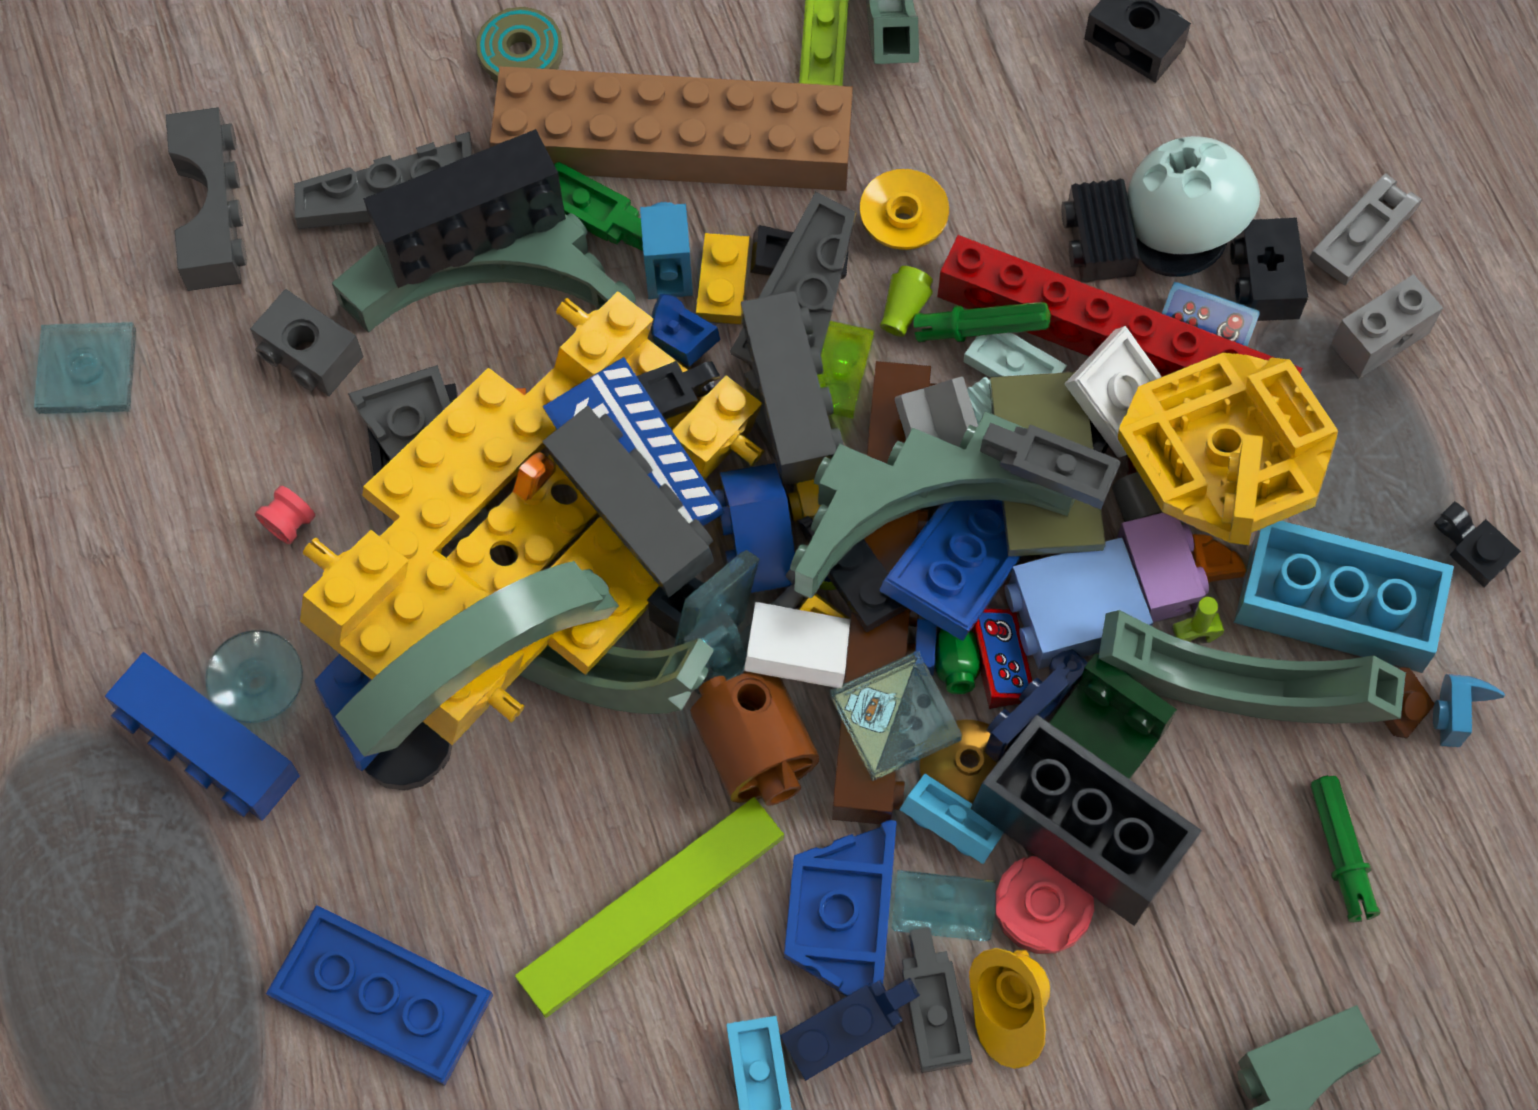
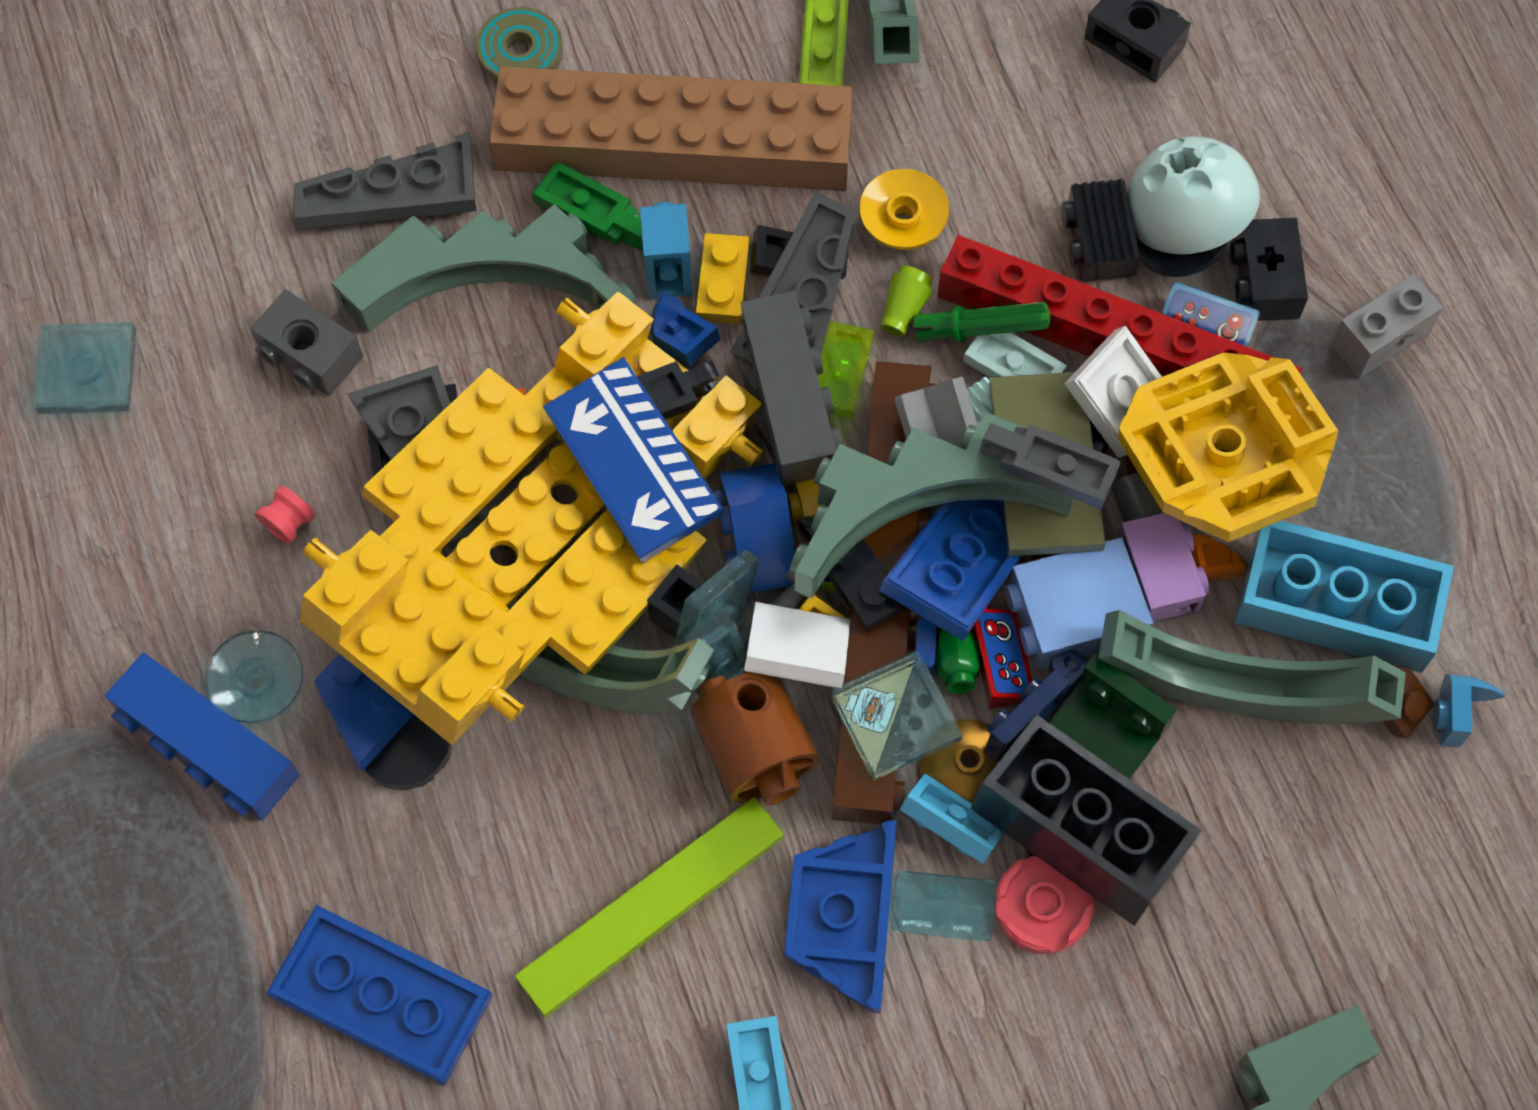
(208, 244): dark grey arch -> none
(466, 208): black brick -> none
(467, 647): sand green arch -> none
(533, 475): orange tile -> none
(629, 500): dark grey brick -> none
(847, 1026): dark blue hinge -> none
(937, 1012): dark grey hinge -> none
(1009, 1005): yellow piece -> none
(1203, 623): lime bar -> none
(1240, 507): yellow plate -> none
(1344, 849): green axle -> none
(1364, 229): light grey plate -> none
(1479, 550): black plate -> none

